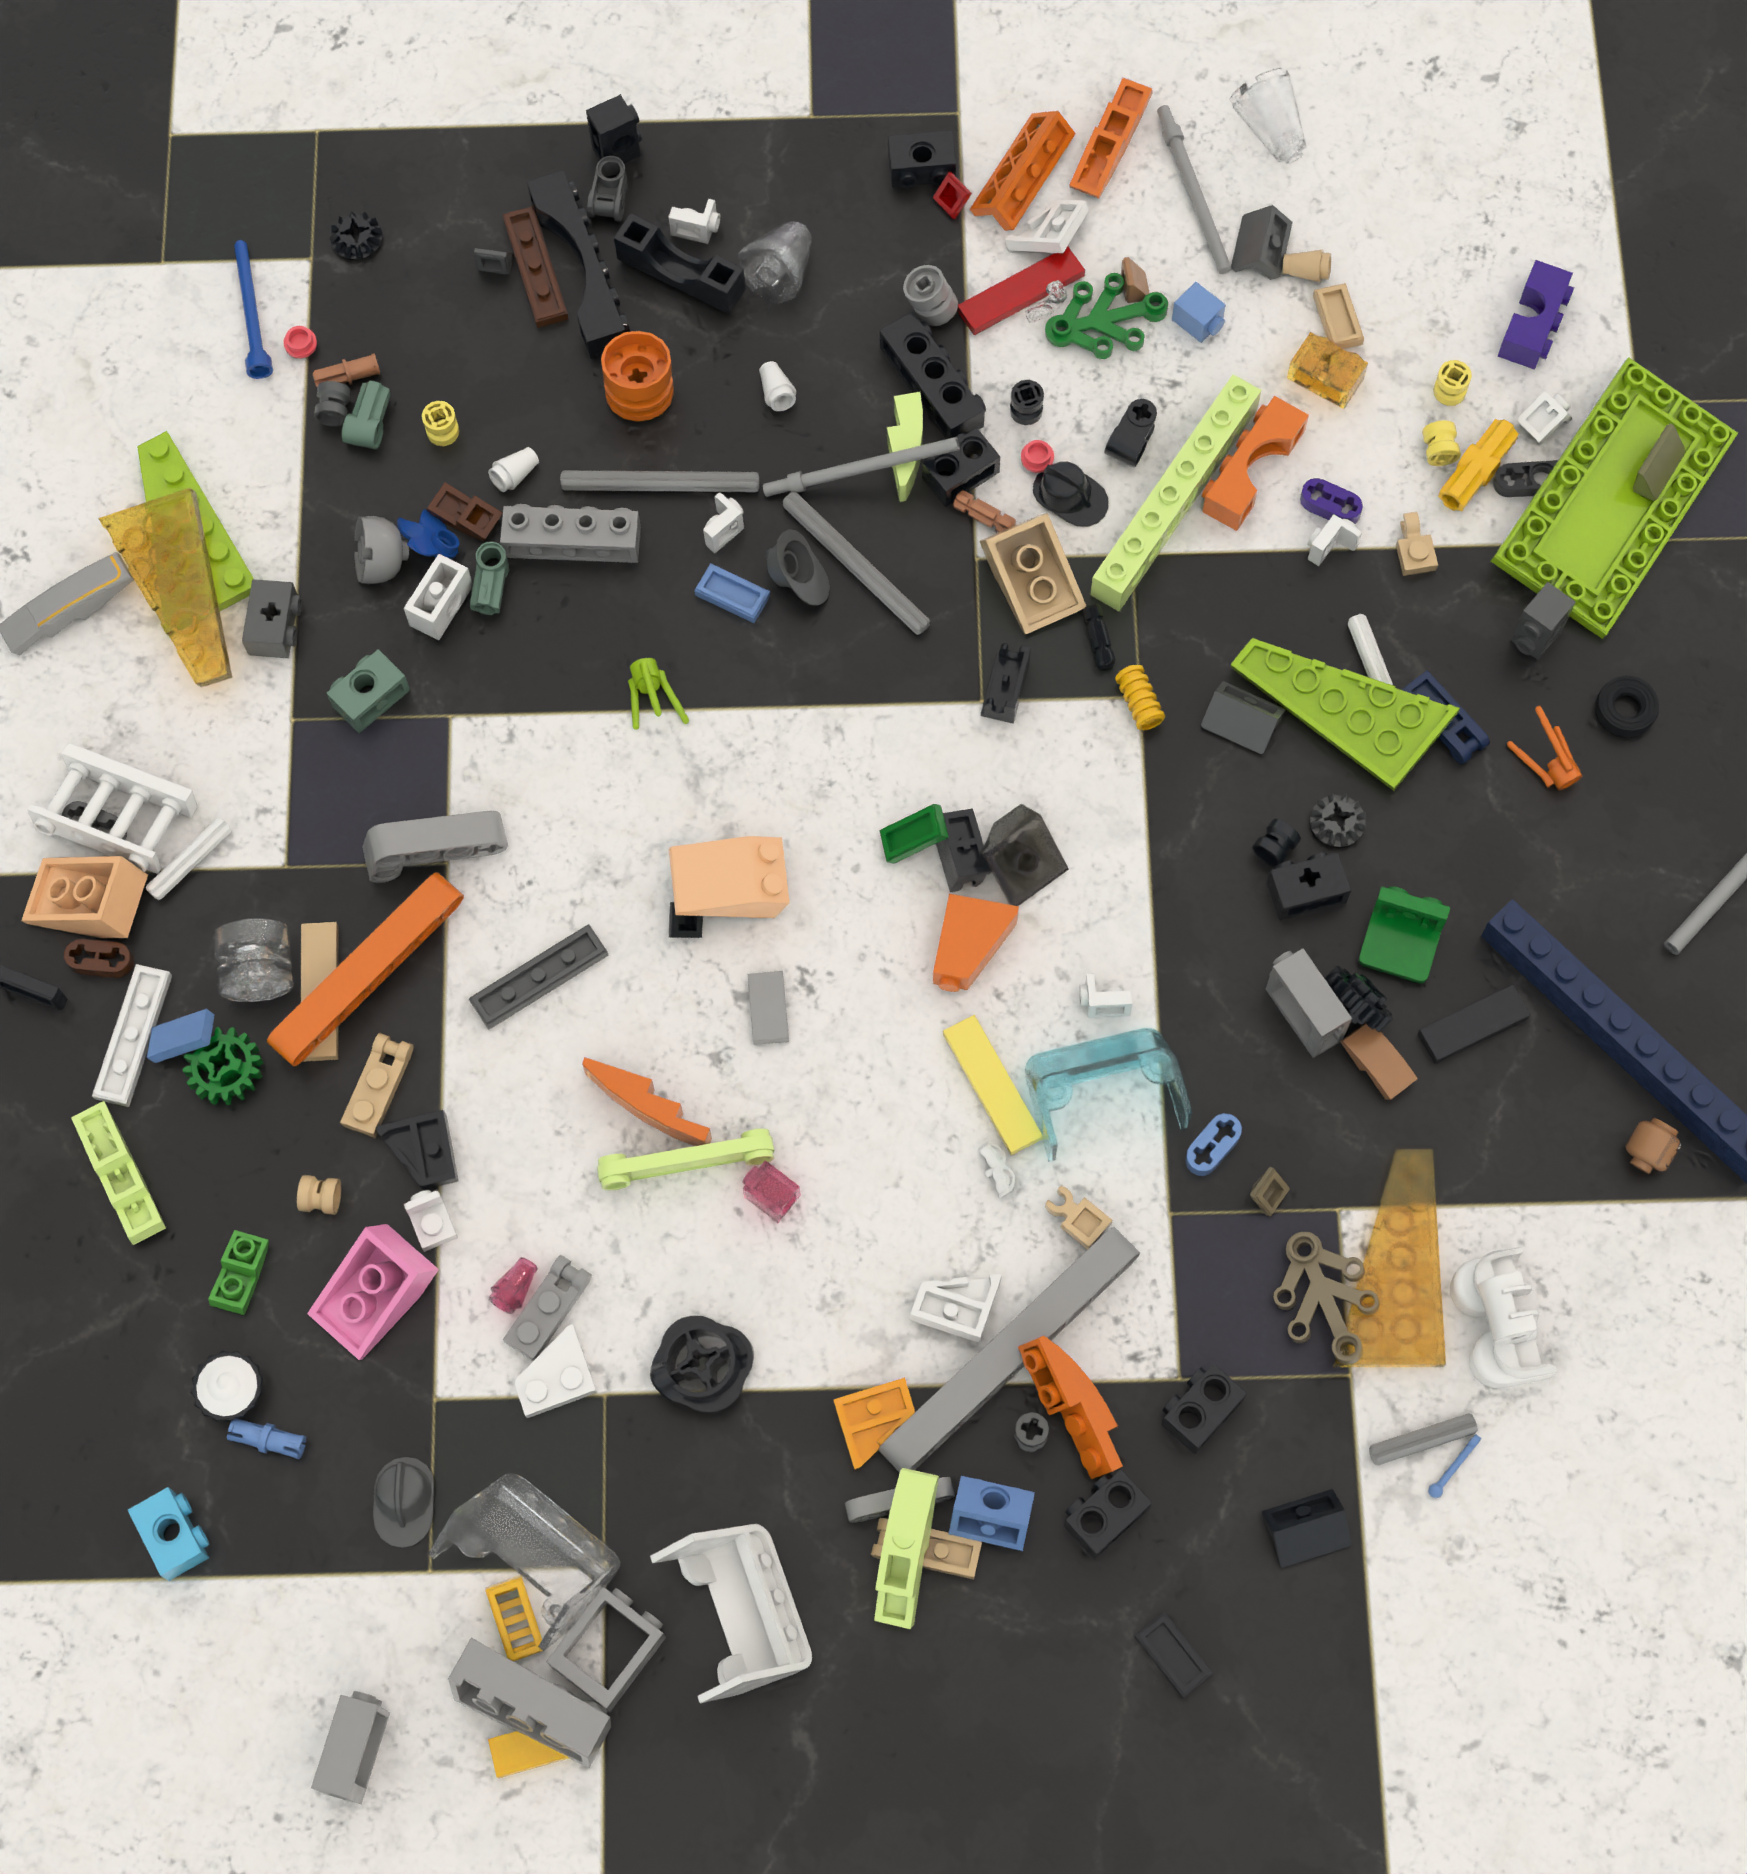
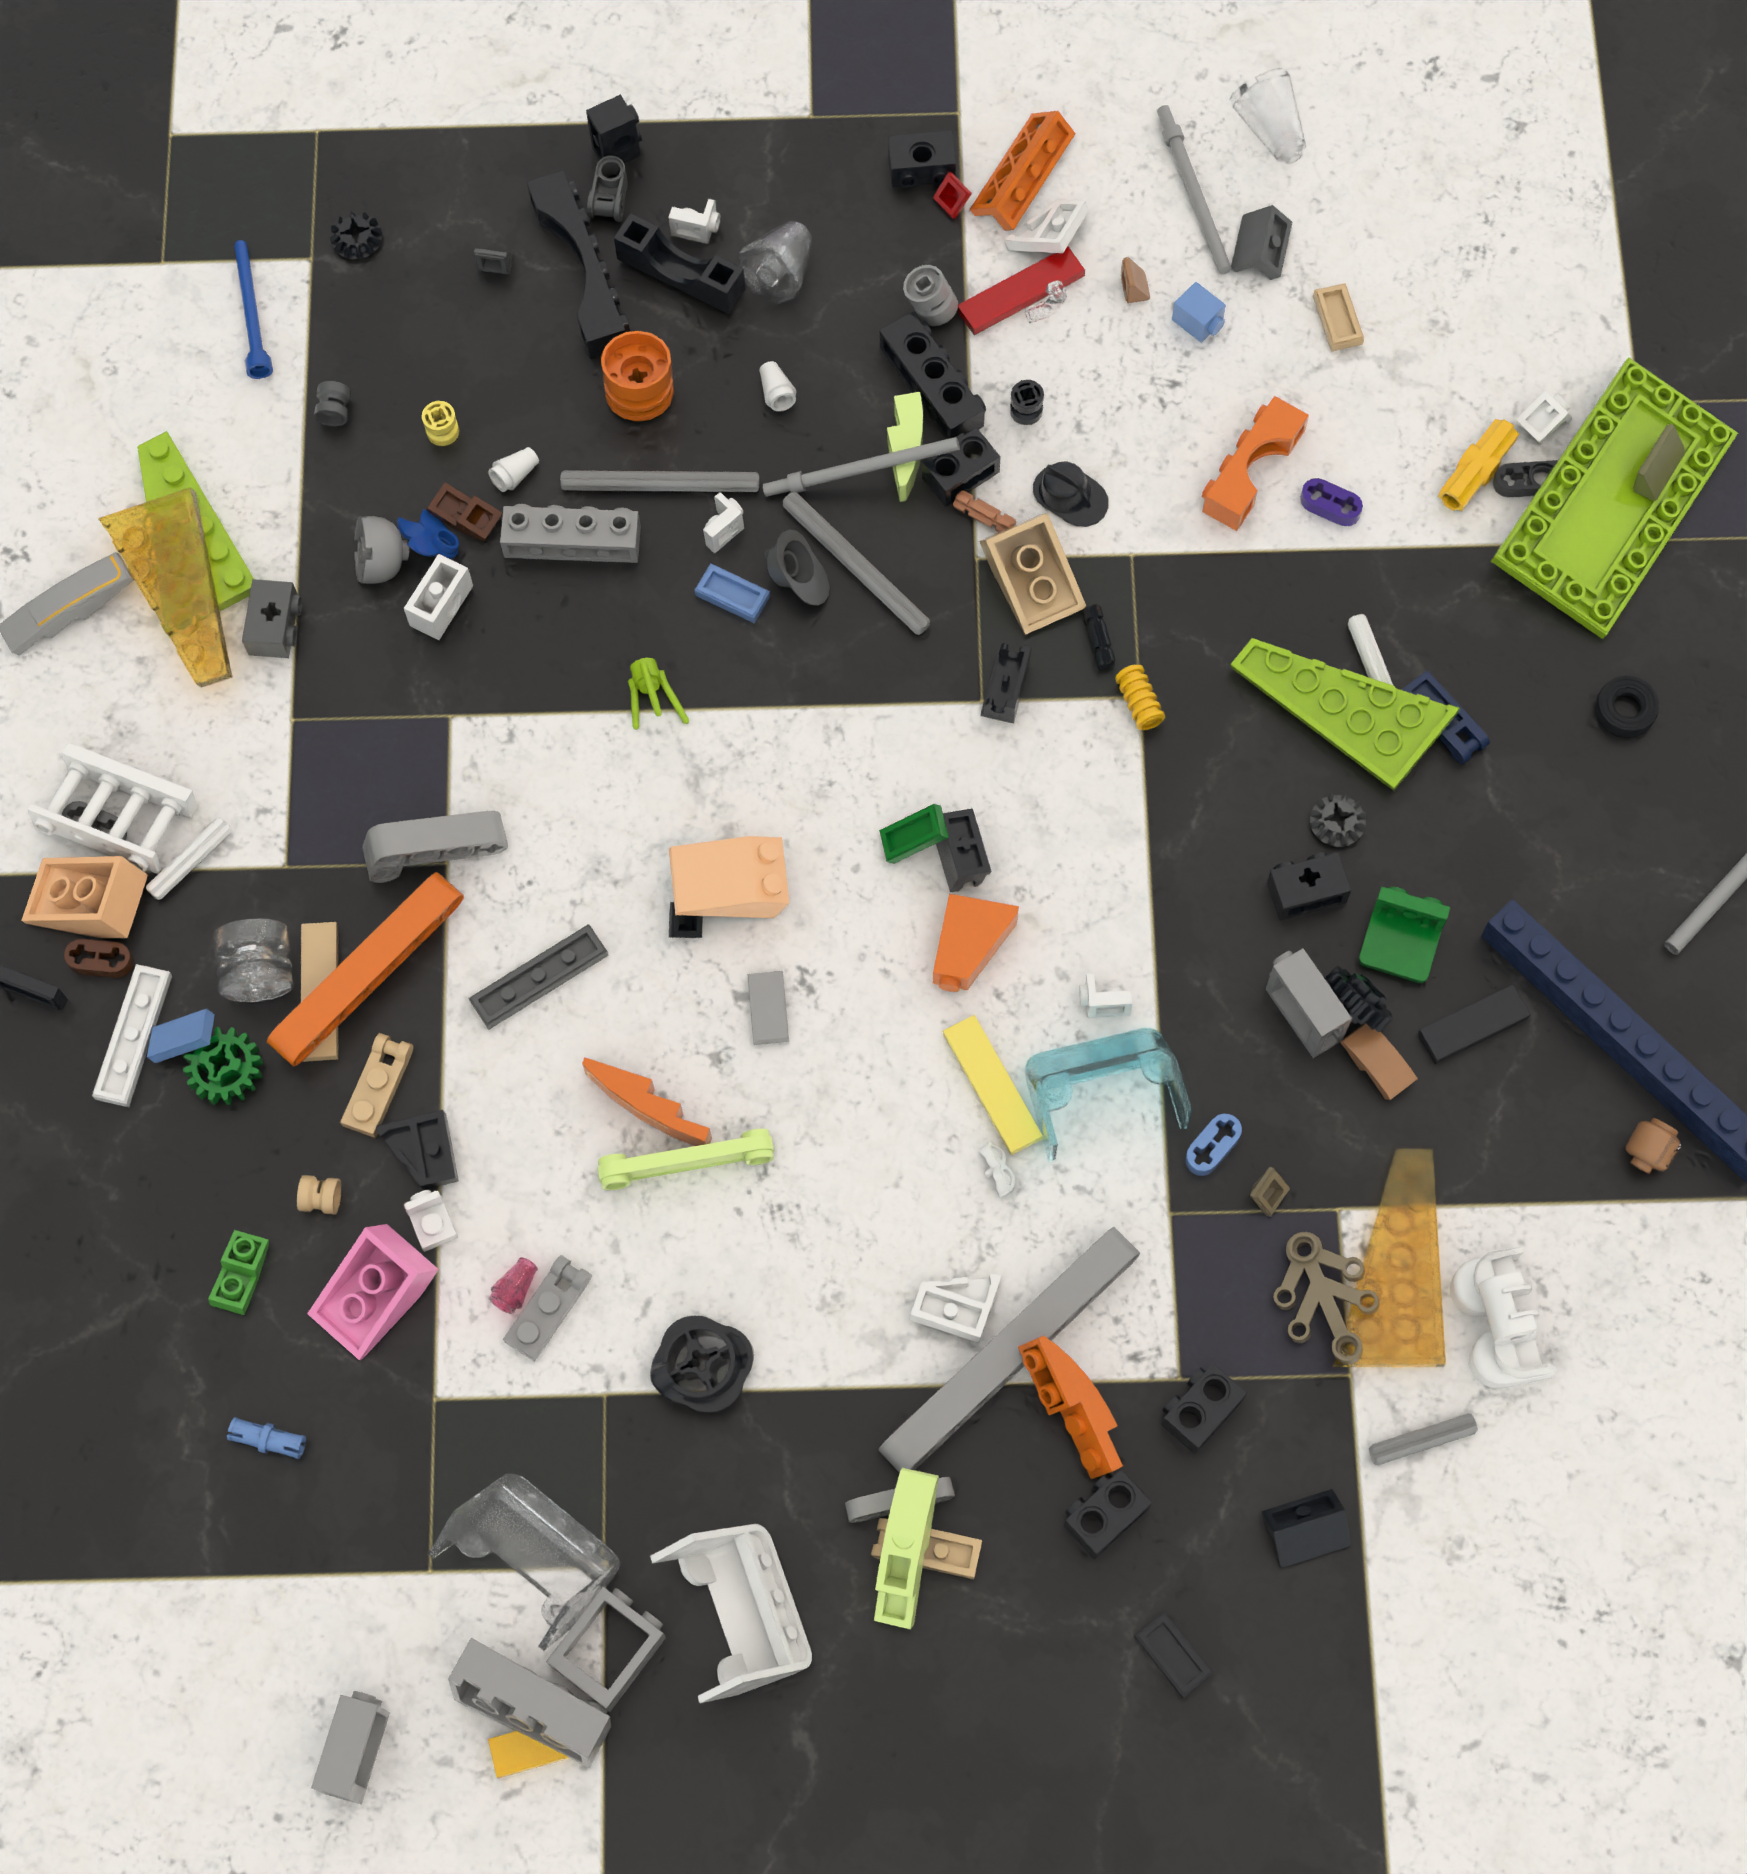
(118, 1173): yellowish green slope -> none
(151, 1521): medium azure brick -> none
(226, 1386): white piece -> none
(300, 342): coral plate -> none
(348, 370): nougat axle -> none
(364, 708): sand green brick -> none
(365, 424): sand green piece -> none
(403, 1502): dark grey piece -> none
(489, 580): sand green piece -> none
(504, 1587): yellow slope -> none
(535, 266): reddish brown tile -> none
(555, 1376): white wing -> none
(770, 1190): clear pink brick -> none
(872, 1417): light orange wing -> none
(991, 1513): medium blue brick -> none
(1022, 854): clear smoke slope -> none
(1024, 1424): dark grey bush -> none
(1036, 456): coral plate -> none
(1082, 1221): tan plate -> none
(1103, 320): green plant -> none
(1111, 138): orange slope -> none
(1131, 435): black piece -> none
(1175, 493): yellowish green brick -> none
(1242, 717): dark grey panel -> none
(1276, 843): black wheel -> none
(1308, 265): tan cone -> none
(1327, 370): clear yellow brick -> none
(1335, 531): white bracket -> none
(1415, 551): tan plate -> none
(1436, 1490): medium blue hinge -> none
(1441, 444): light yellow wheel -> none
(1452, 382): light yellow wheel -> none
(1542, 621): dark grey brick -> none
(1544, 293): dark purple arch -> none
(1562, 769): orange plant -> none

